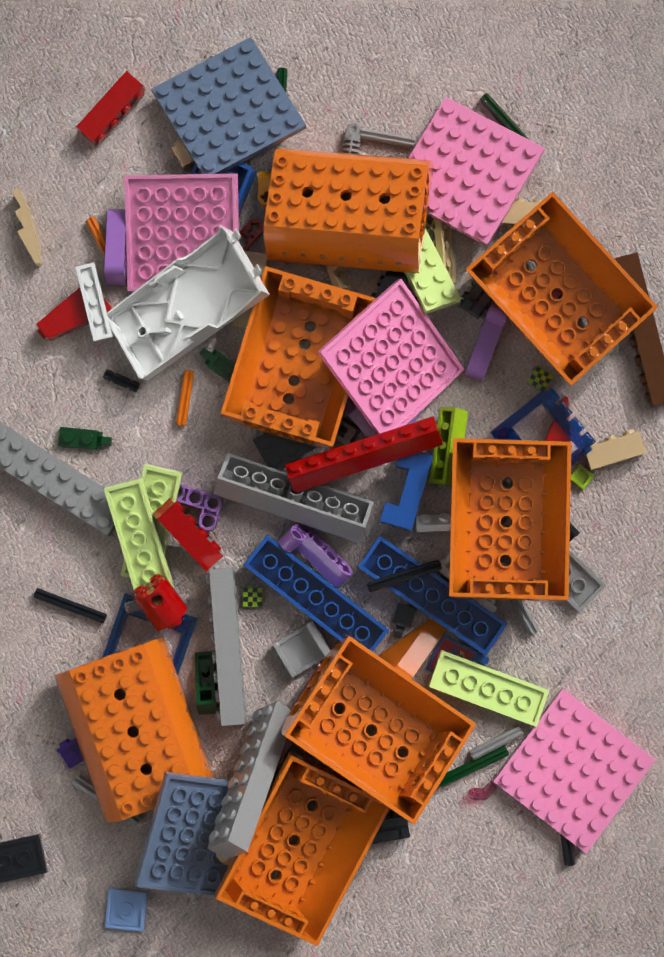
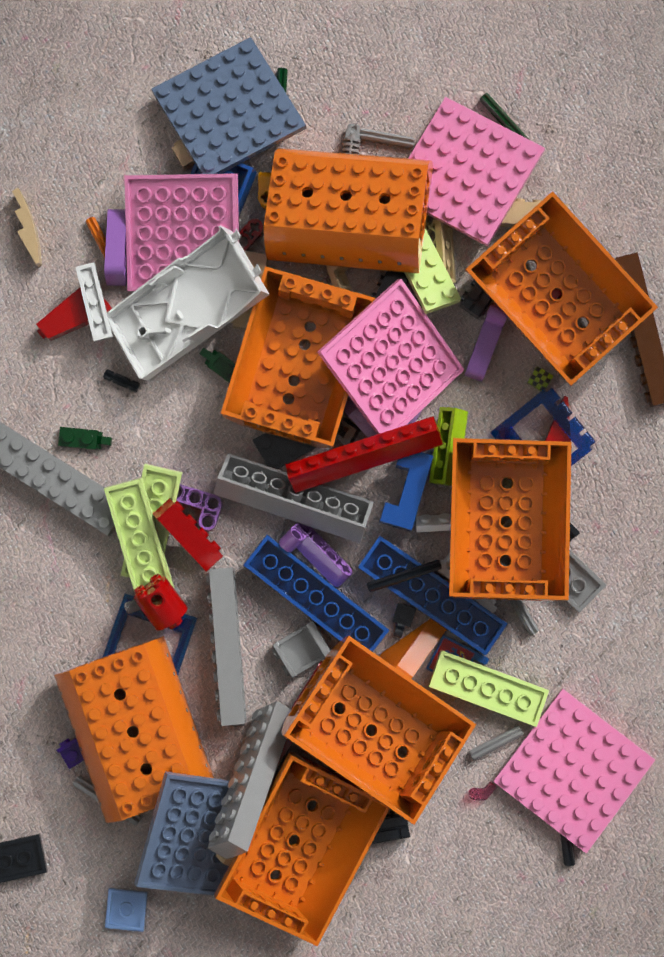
(70, 605): black axle -> none
(111, 108): red brick -> none
(184, 399): orange axle -> none
(205, 683): dark green slope -> none
(252, 597): tile -> none
(474, 765): dark green axle -> none
(581, 477): lime tile -> none
(615, 450): tan brick -> none

